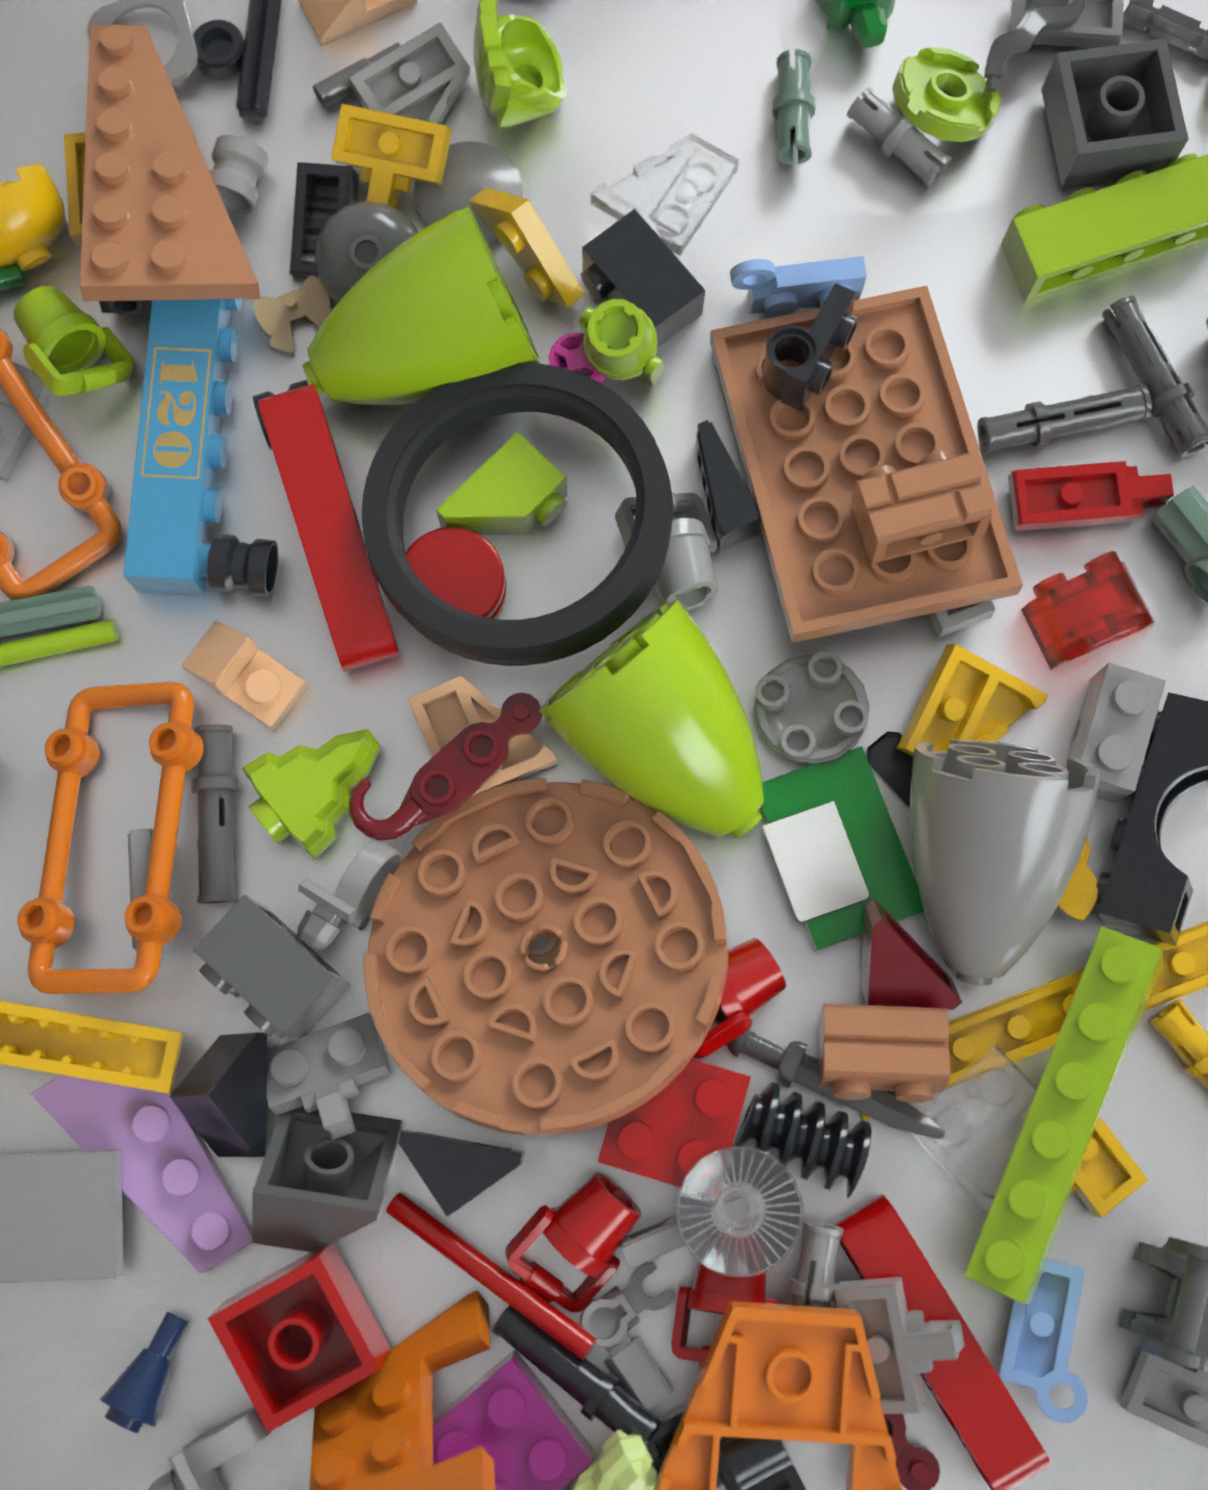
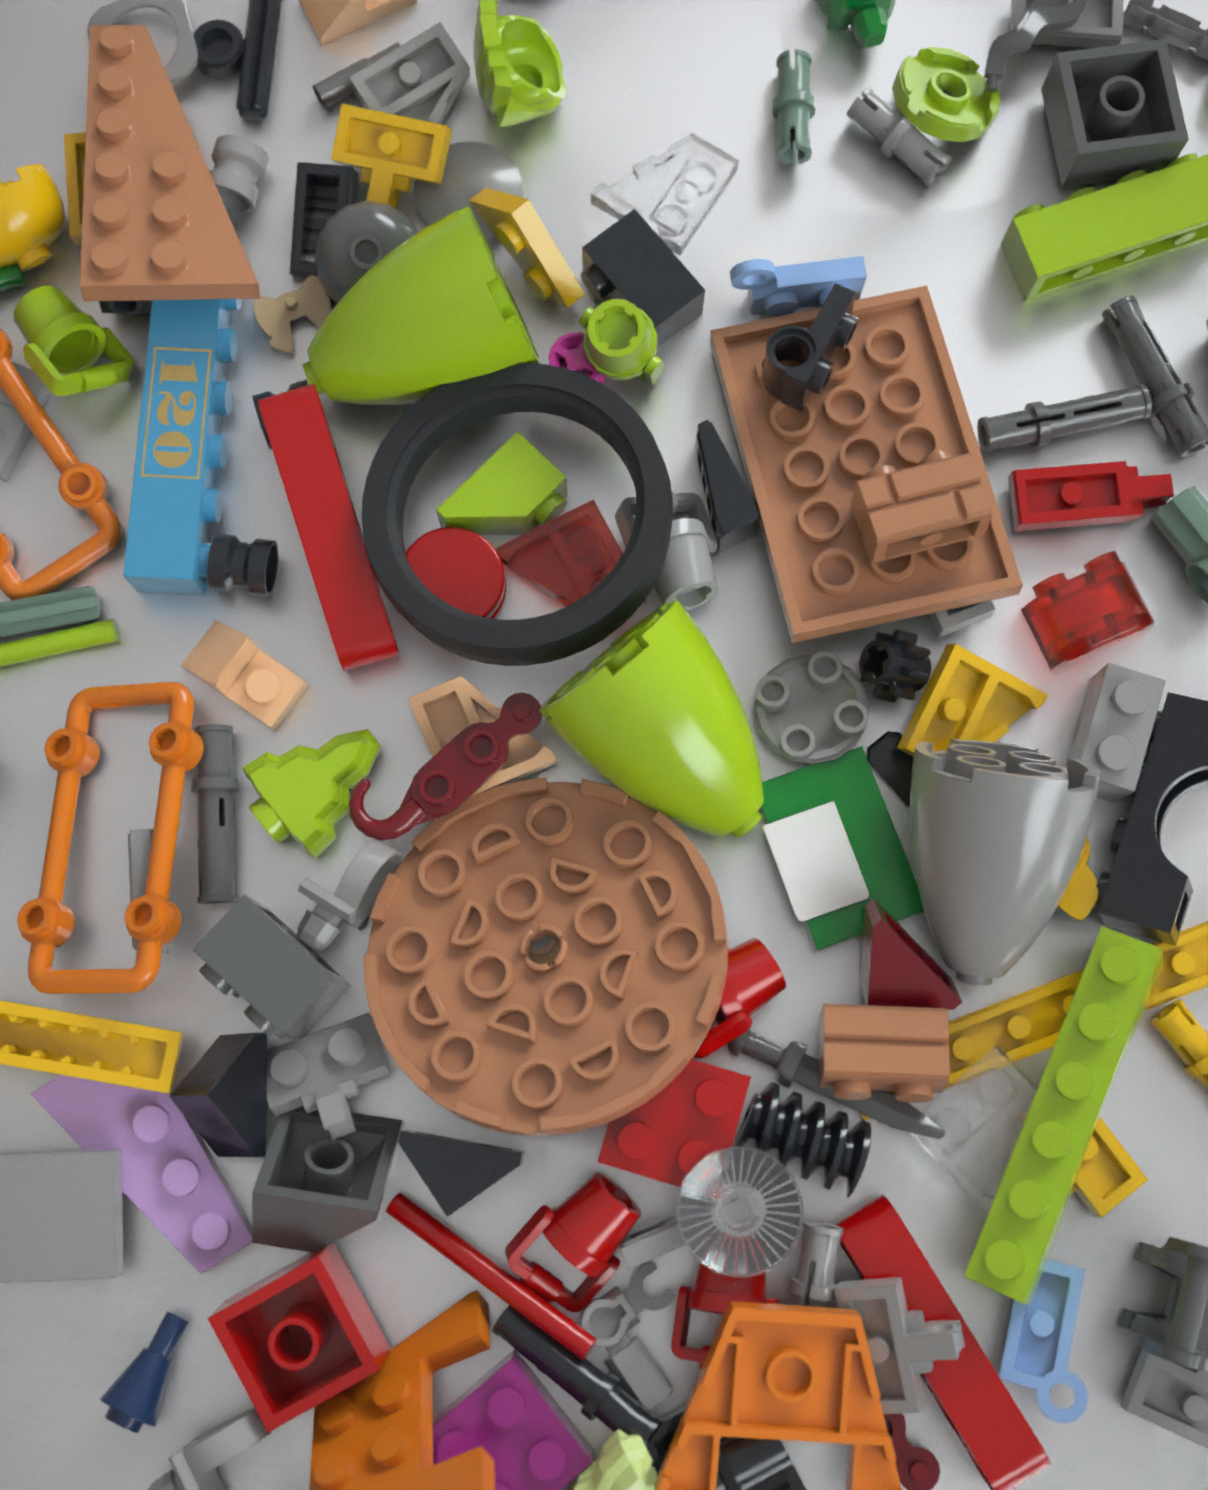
(565, 554): none -> clear red wing
(895, 666): none -> black gear

